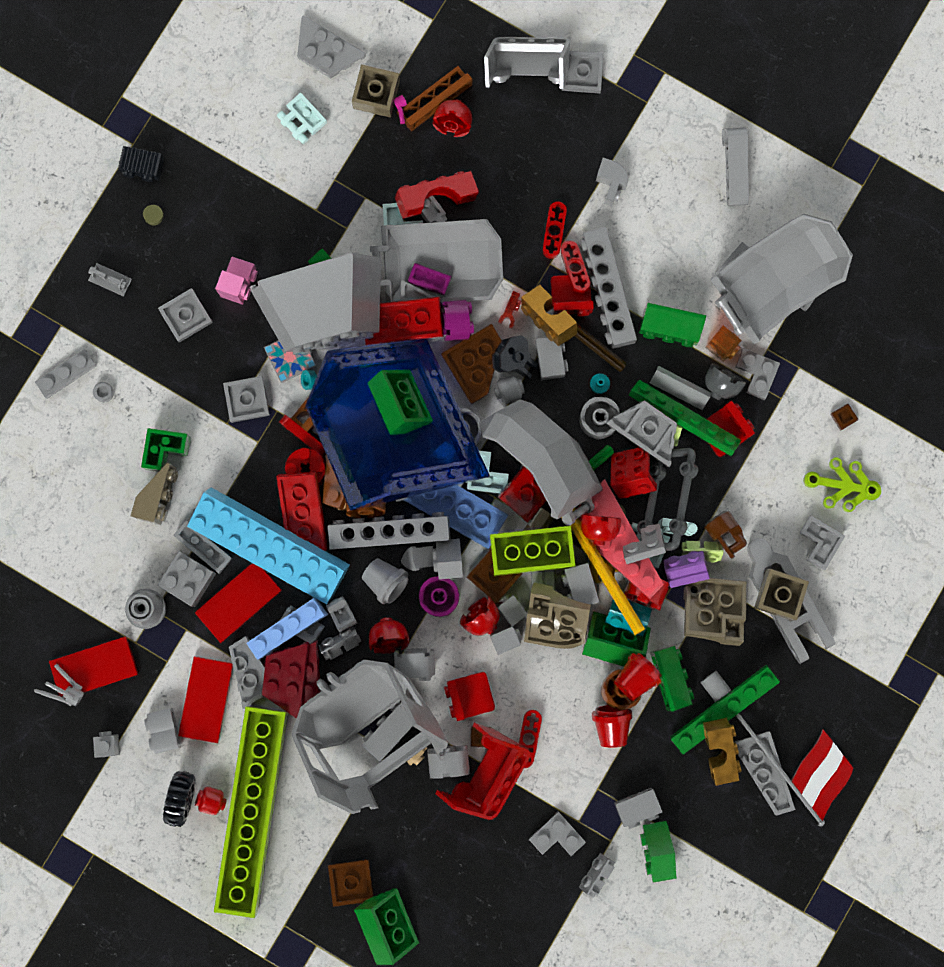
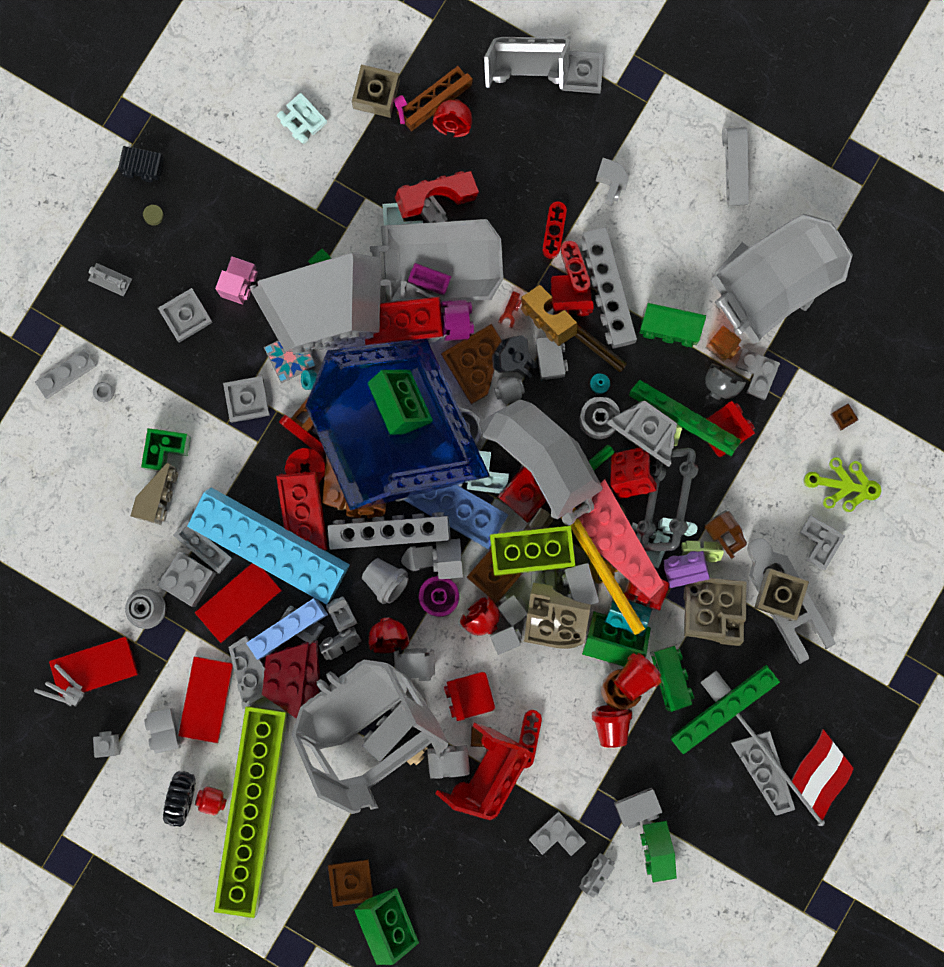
(325, 50): light grey wing -> none
(600, 528): red cylinder -> none
(651, 545): light grey plate -> none
(680, 388): light grey tile -> none
(723, 767): pearl gold arch -> none

